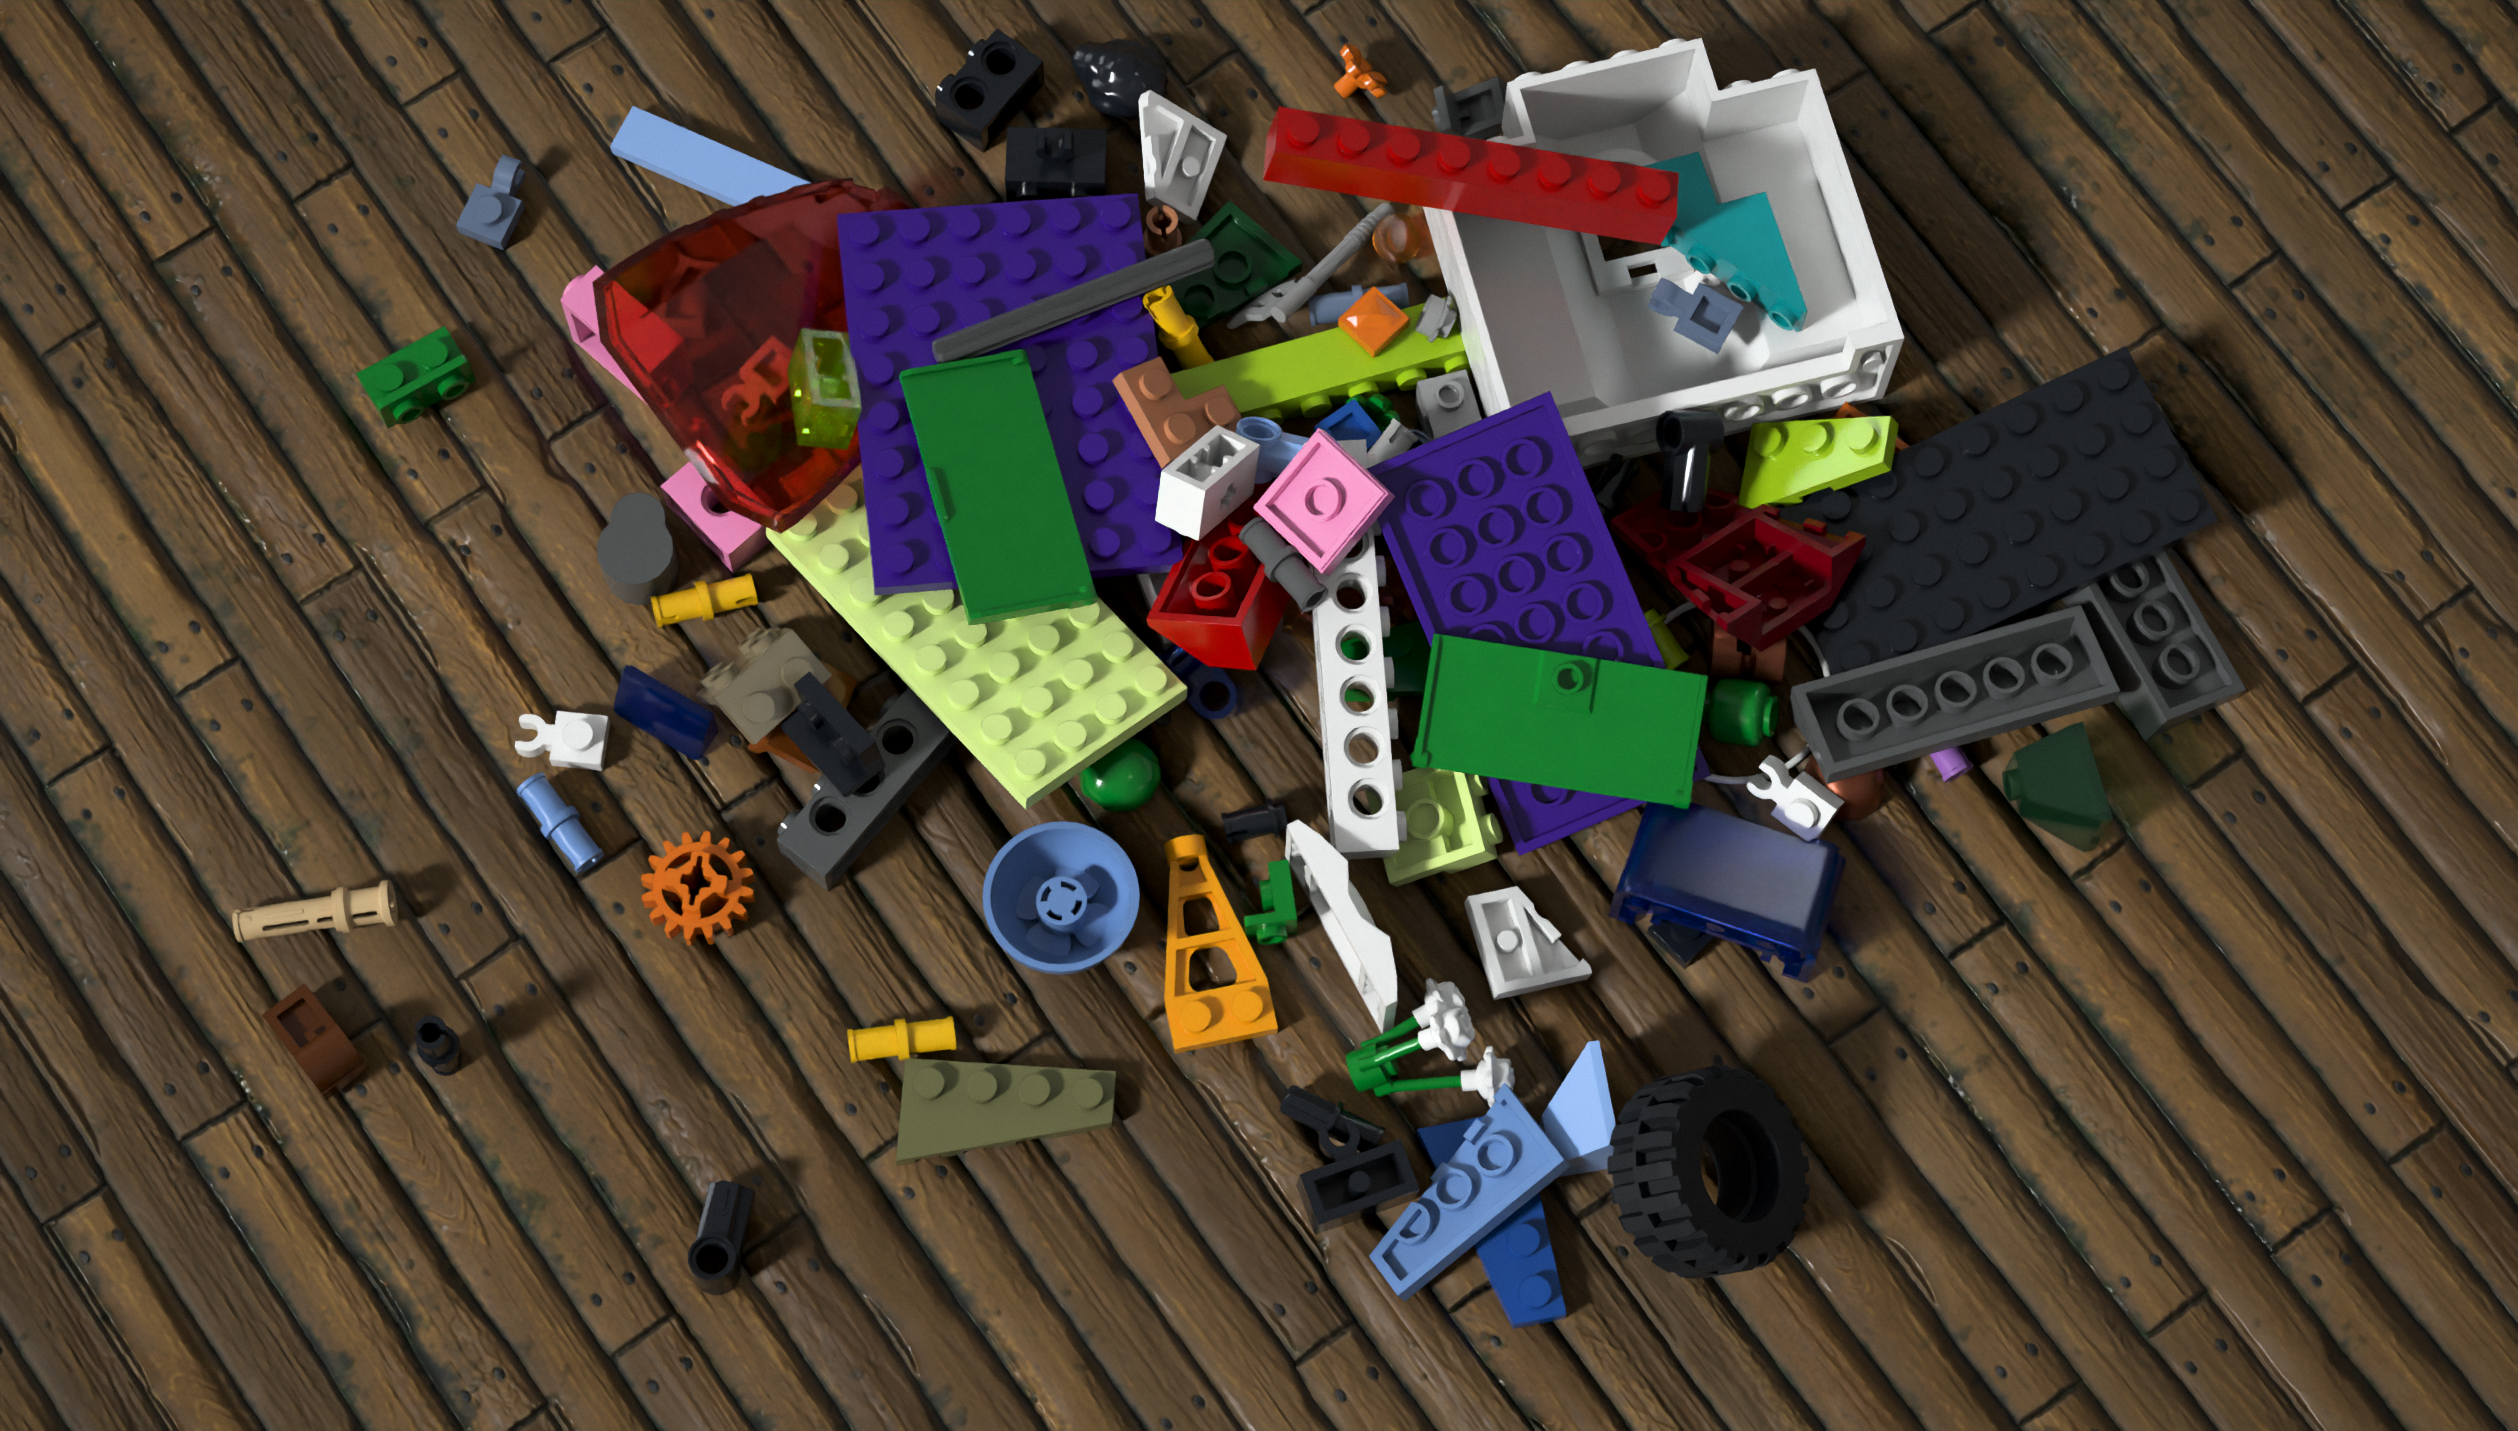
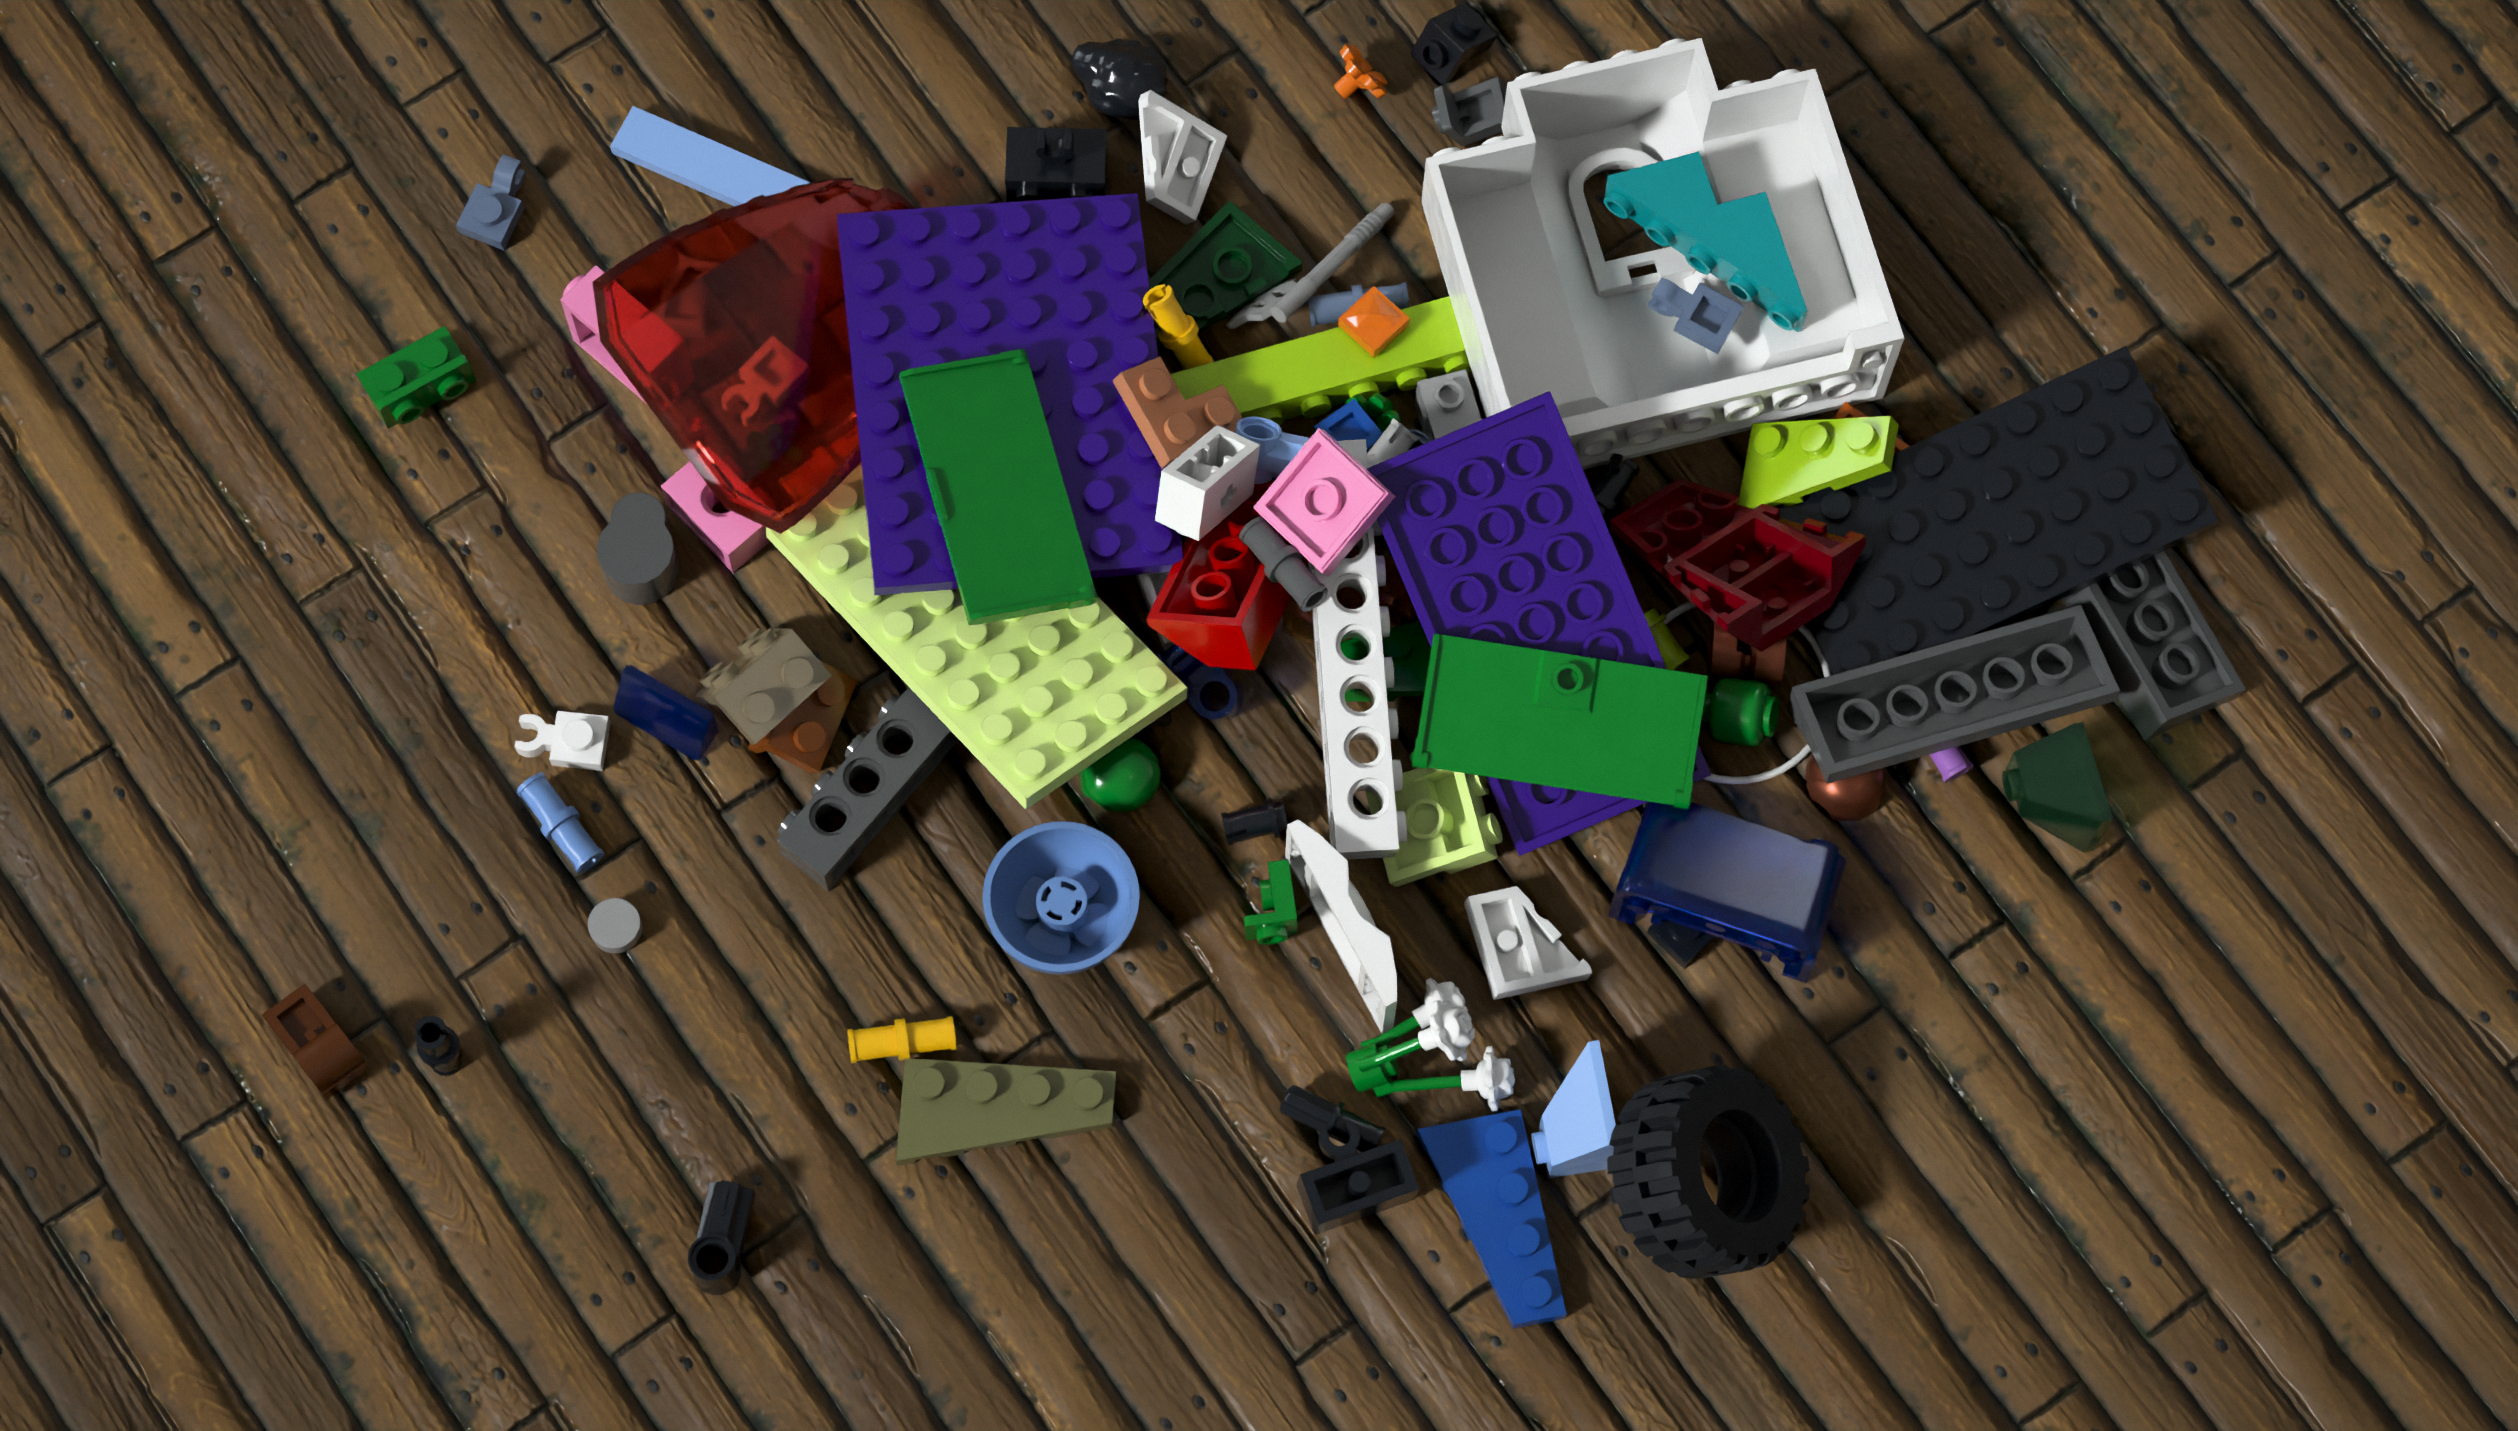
(340, 910): tan pin -> none
(614, 925): none -> light grey tile
(704, 600): yellow pin -> none
(718, 893): orange gear -> none
(824, 389): clear neon green brick -> none
(832, 738): black bracket -> none
(999, 95): black brick -> none
(1074, 302): dark grey axle -> none
(1161, 226): nougat pin -> none
(1221, 1013): light orange plate -> none
(1397, 238): clear orange plate -> none
(1436, 318): light grey plate -> none
(1452, 40): none -> black bracket
(1470, 176): red brick -> none
(1484, 1183): medium blue wing -> none
(1687, 442): black piece -> none
(1801, 802): white plate -> none

